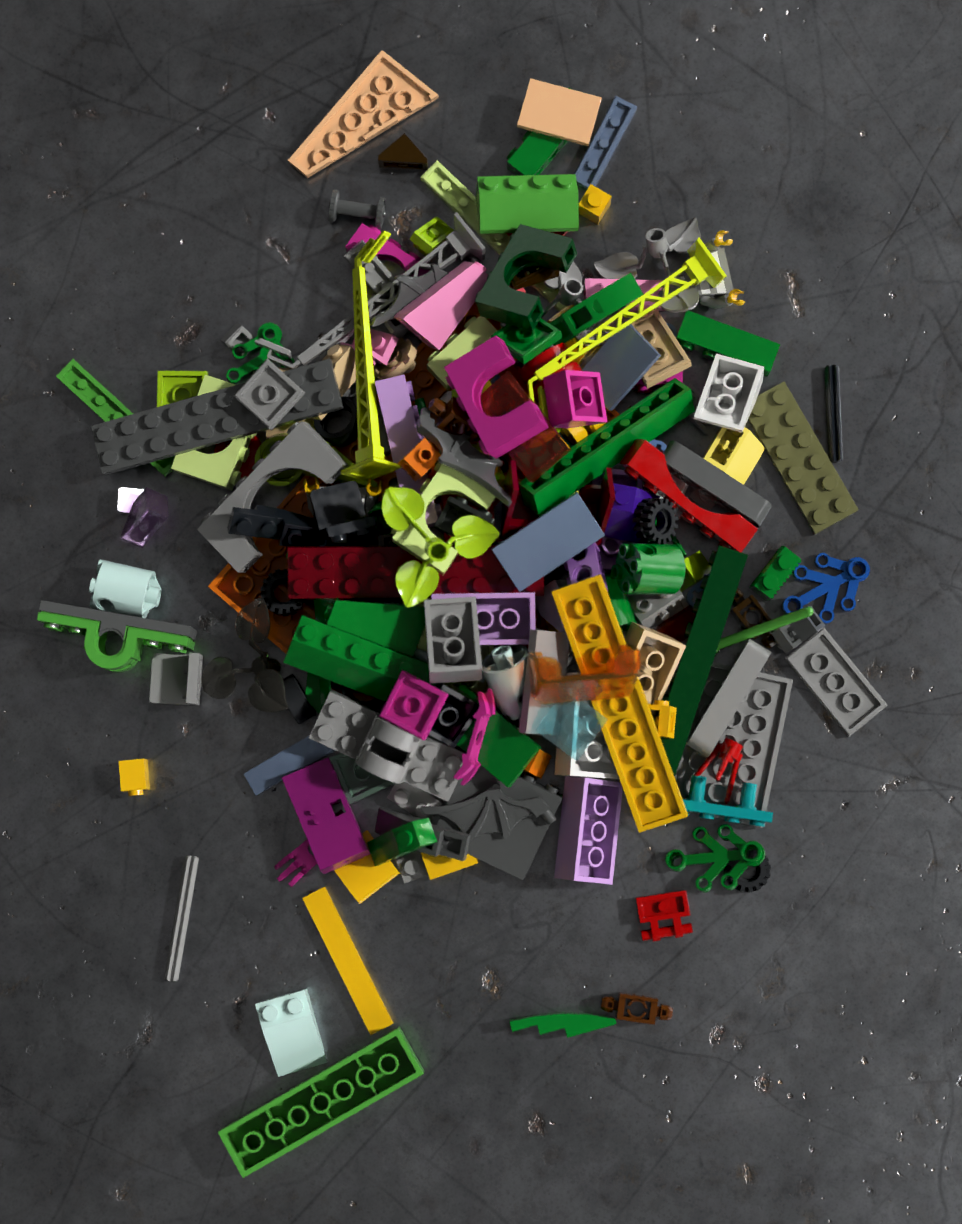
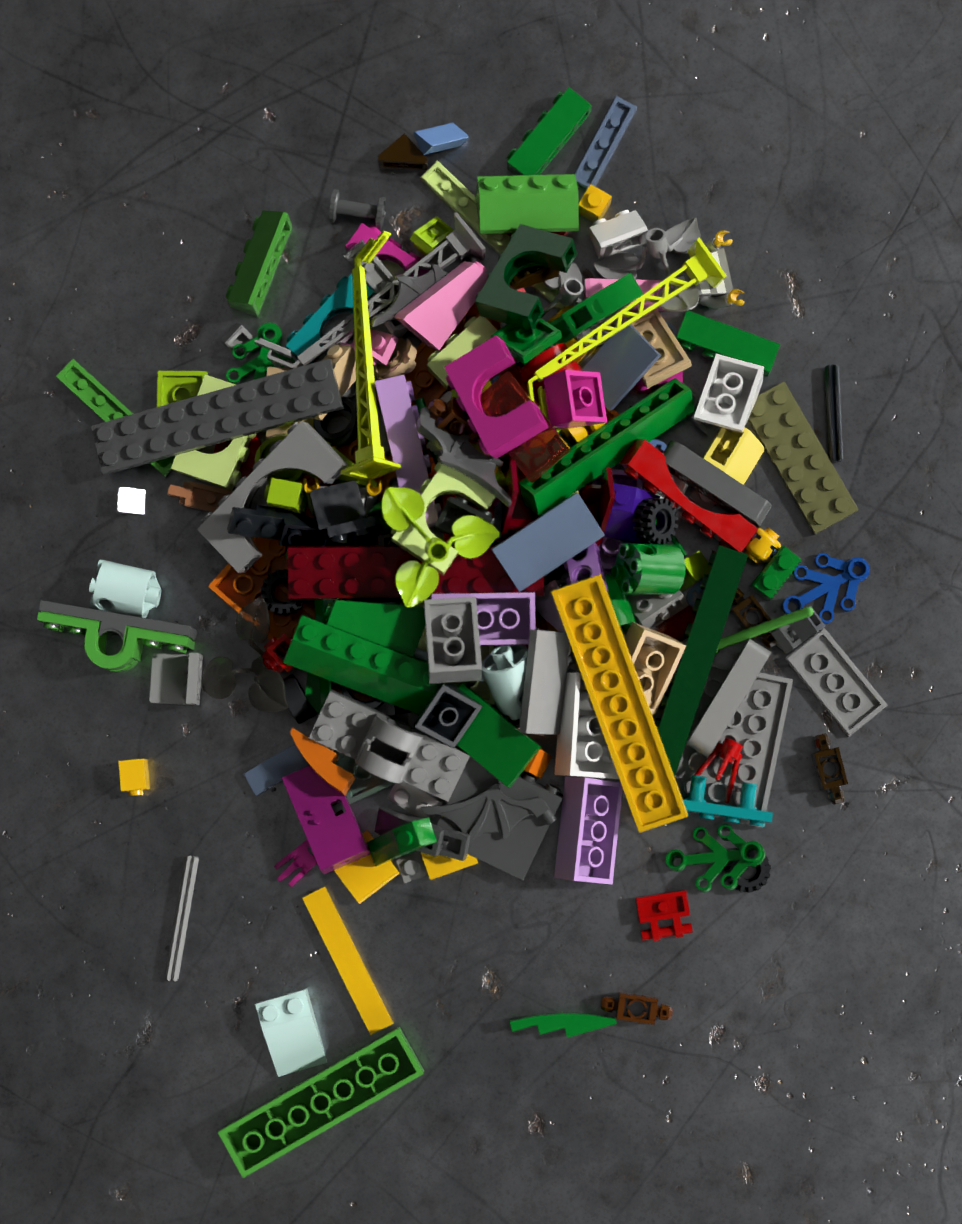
(145, 517): clear purple slope -> none
(198, 495): none -> nougat hinge
(260, 262): none -> bright green slope
(269, 394): light grey tile -> none
(274, 647): none -> red brick
(286, 495): none -> lime brick
(323, 762): none -> orange slope
(331, 305): none -> teal arch
(372, 105): light nougat wing -> none
(413, 705): dark pink plate -> none
(420, 459): orange brick -> none
(440, 138): none -> medium blue slope
(482, 716): dark pink piece -> none
(551, 687): clear orange windscreen -> none
(559, 112): light nougat tile -> none
(571, 727): clear light blue plate -> none
(617, 234): none -> white slope
(666, 720): yellow bracket -> none
(763, 546): none -> yellow head
(822, 743): none -> dark brown piece

